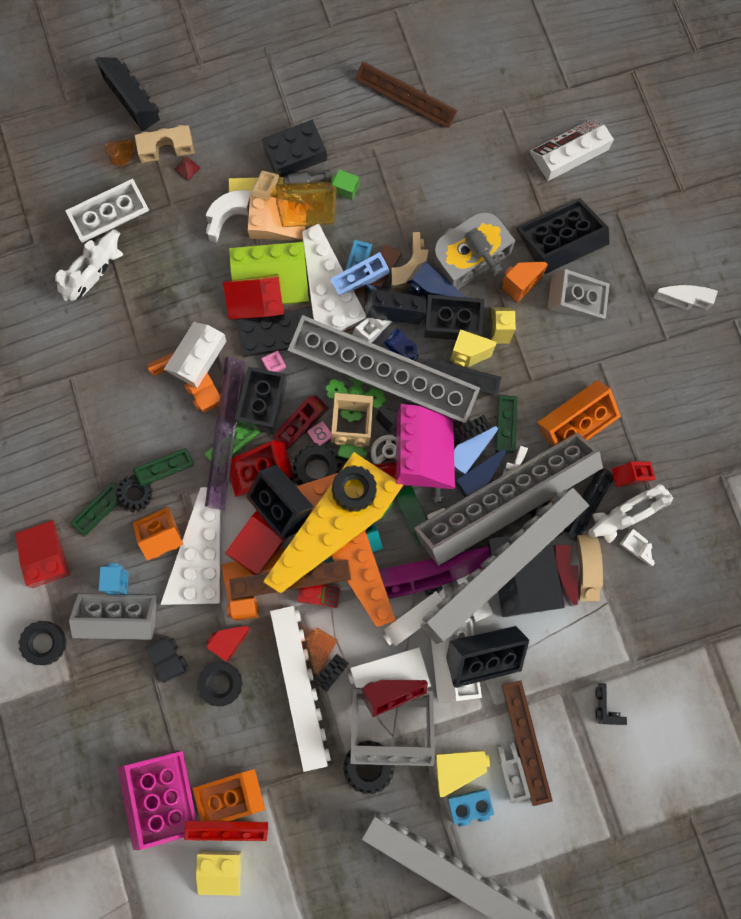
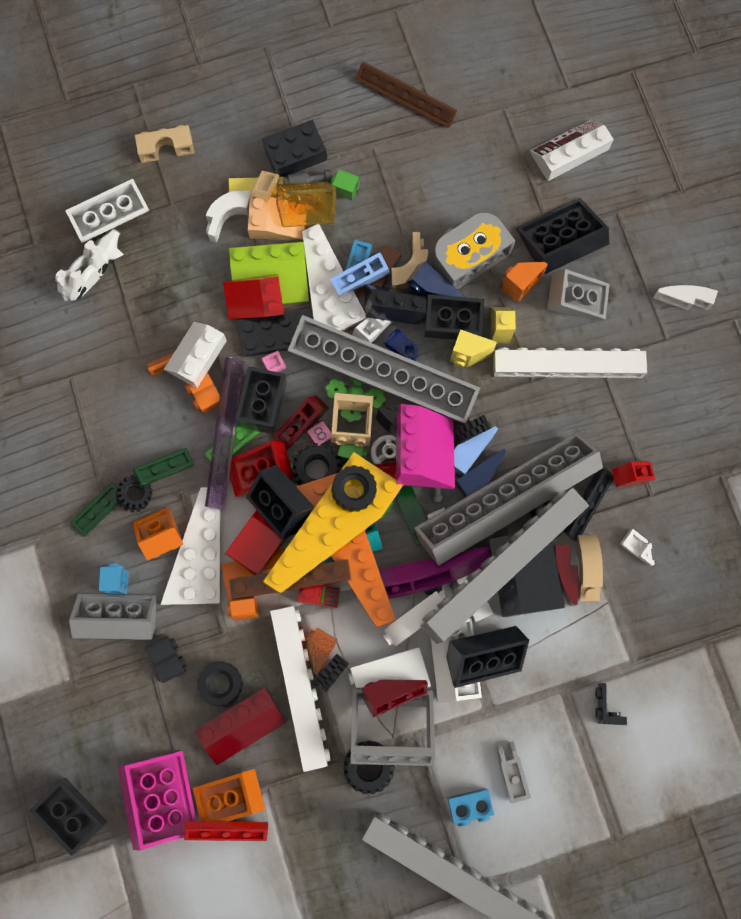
(27, 638): black tyre -> none
(41, 555): red slope -> none
(68, 816): none -> black brick
(120, 151): clear orange piece -> none
(128, 92): black slope -> none
(187, 168): dark red slope -> none
(218, 873): light yellow slope -> none
(227, 641): red slope -> none
(240, 726): none -> dark red slope
(458, 769): light yellow slope -> none
(480, 248): dark grey piece -> none
(487, 382): black plate -> none
(506, 423): dark green tile -> none
(518, 460): white slope -> none
(527, 743): reddish brown plate -> none
(569, 363): none -> white brick
(582, 414): orange slope -> none
(630, 512): white animal -> none

